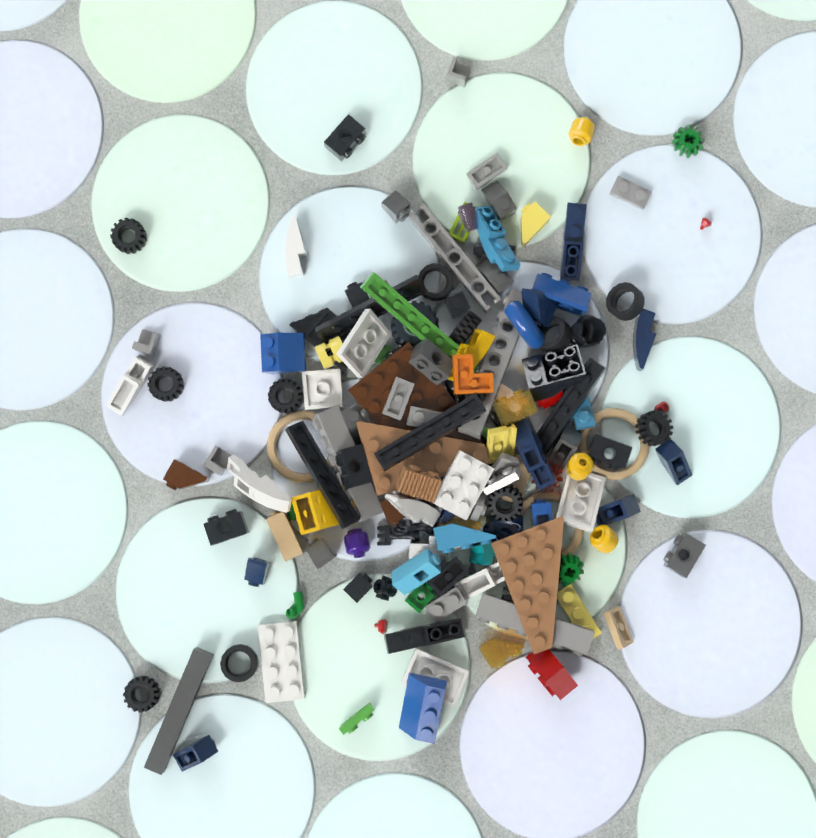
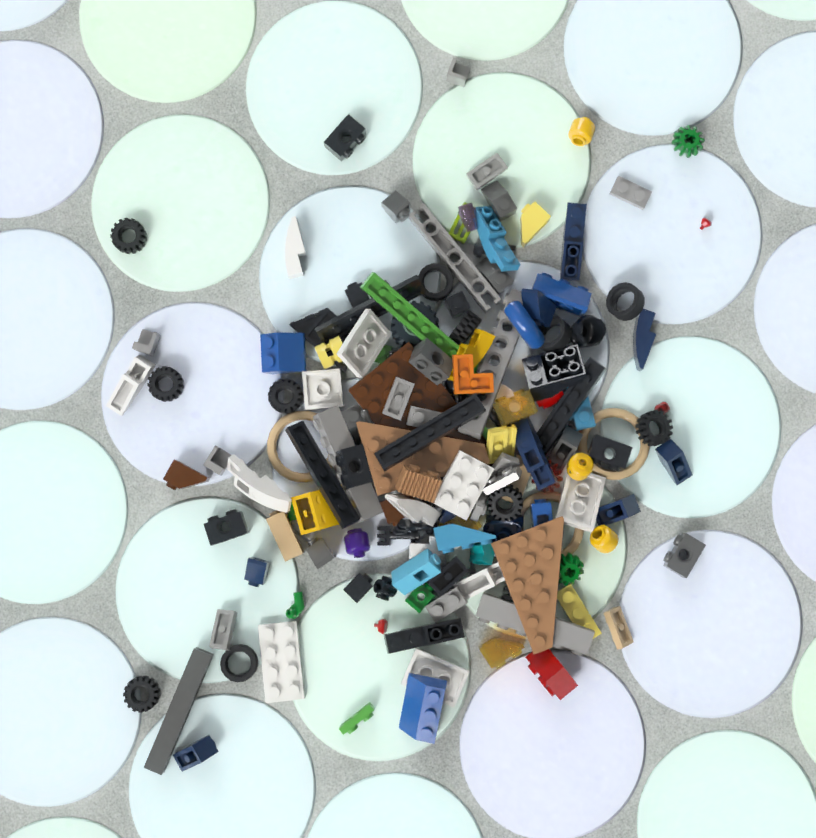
(223, 629): none -> light grey plate

